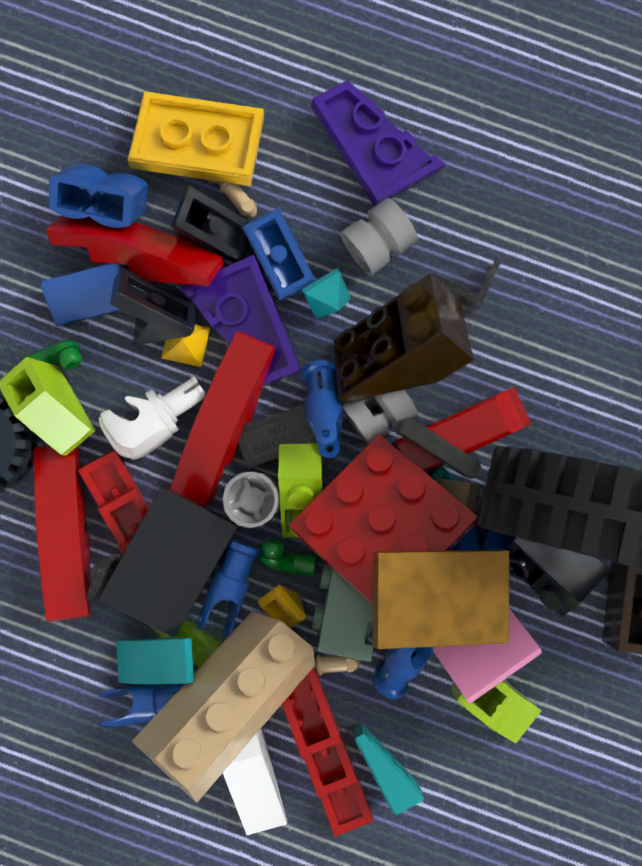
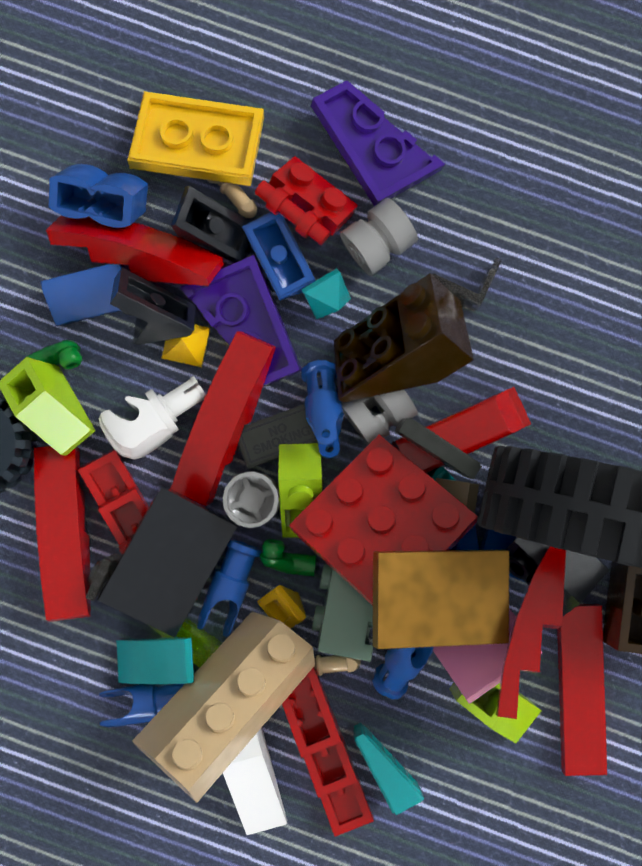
(306, 200): none -> red plate
(540, 608): none -> red slope
(582, 692): none -> red tile

